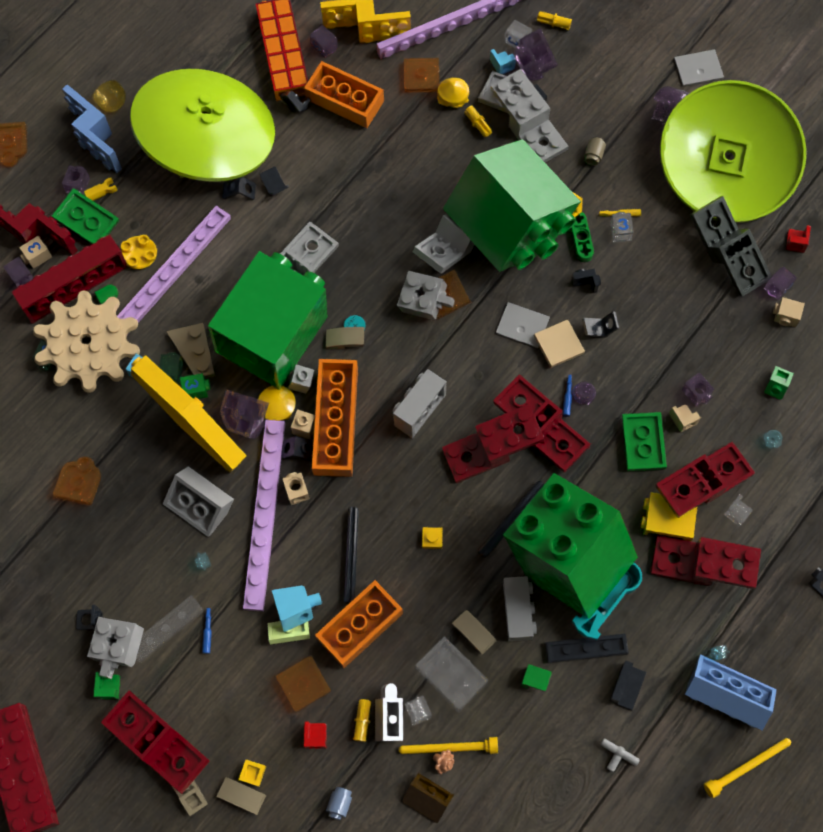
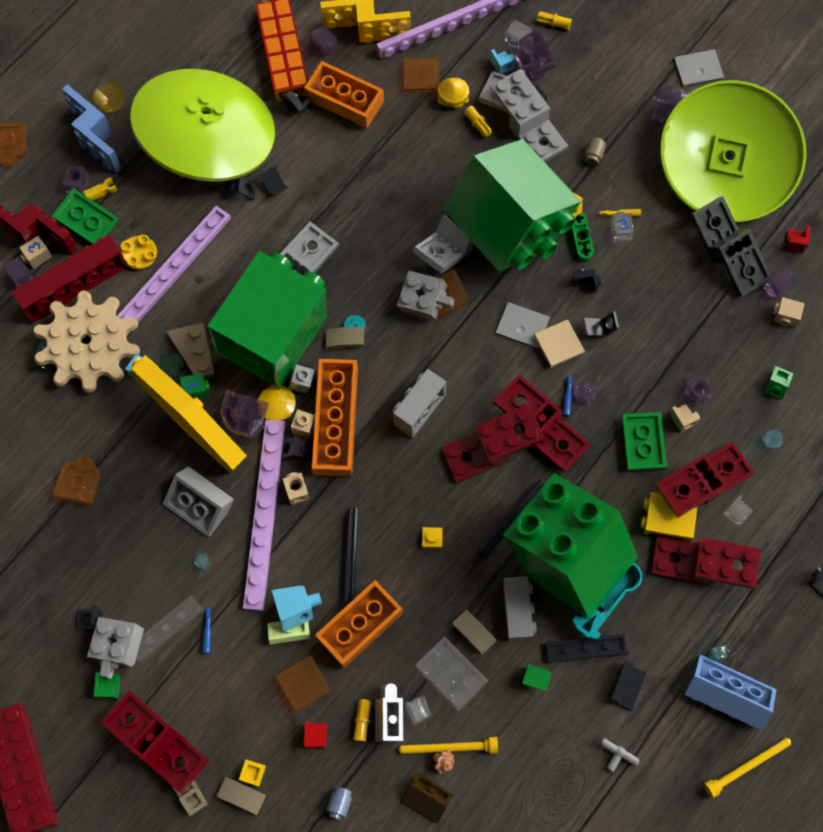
(106, 292): green tile -> none

